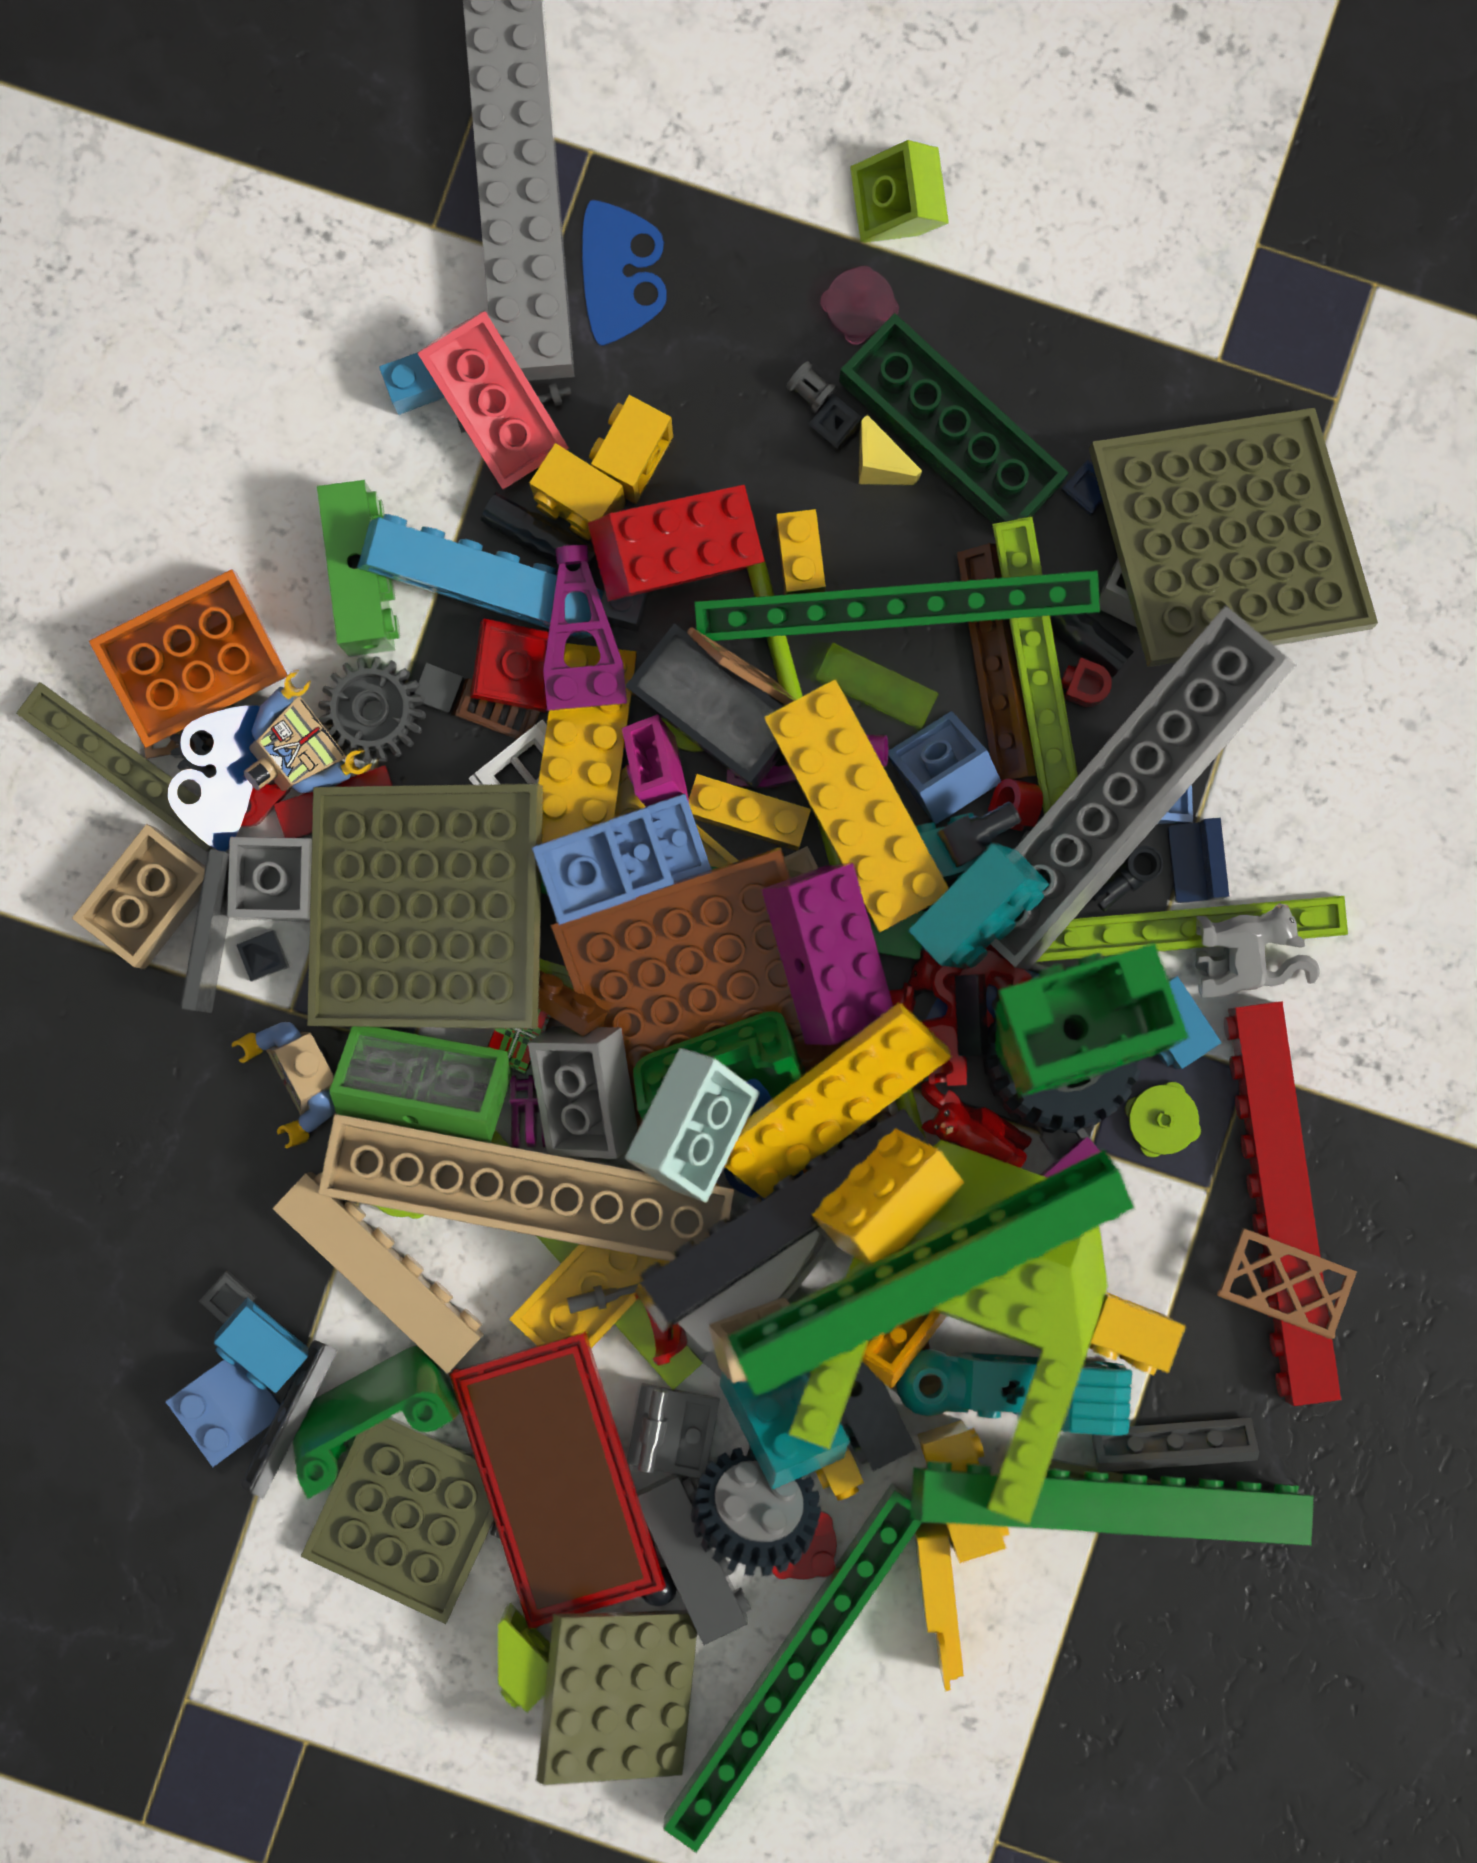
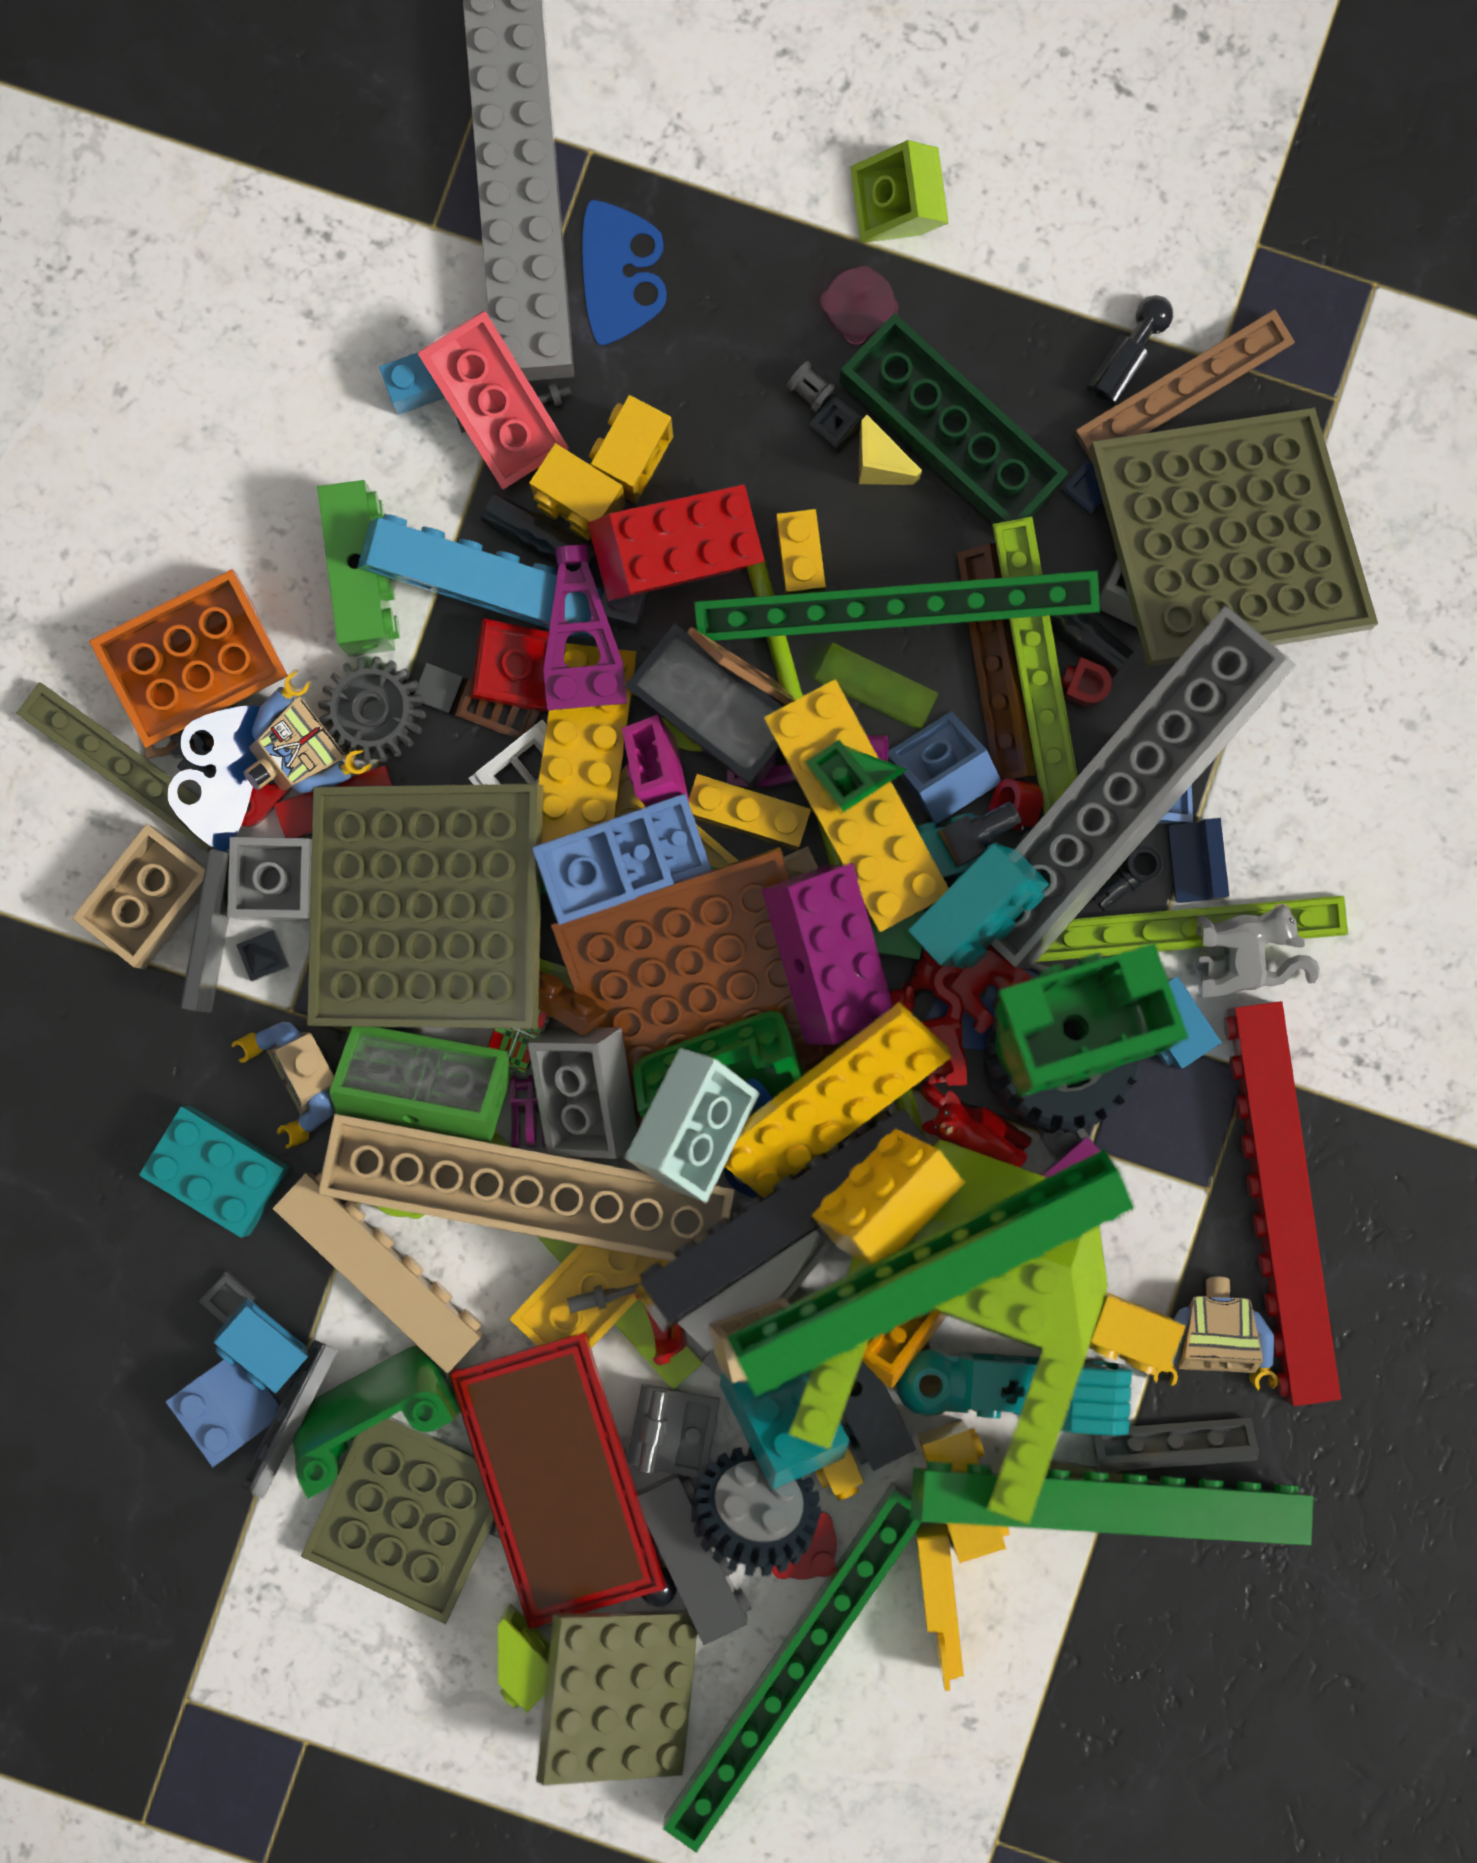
(215, 1171): none -> teal brick
(850, 774): none -> green slope
(971, 1015): black slope -> none
(1128, 353): none -> black piece
(1163, 1119): lime piece -> none
(1190, 382): none -> medium nougat plate
(1223, 1336): none -> torso
(1316, 1265): medium nougat window -> none

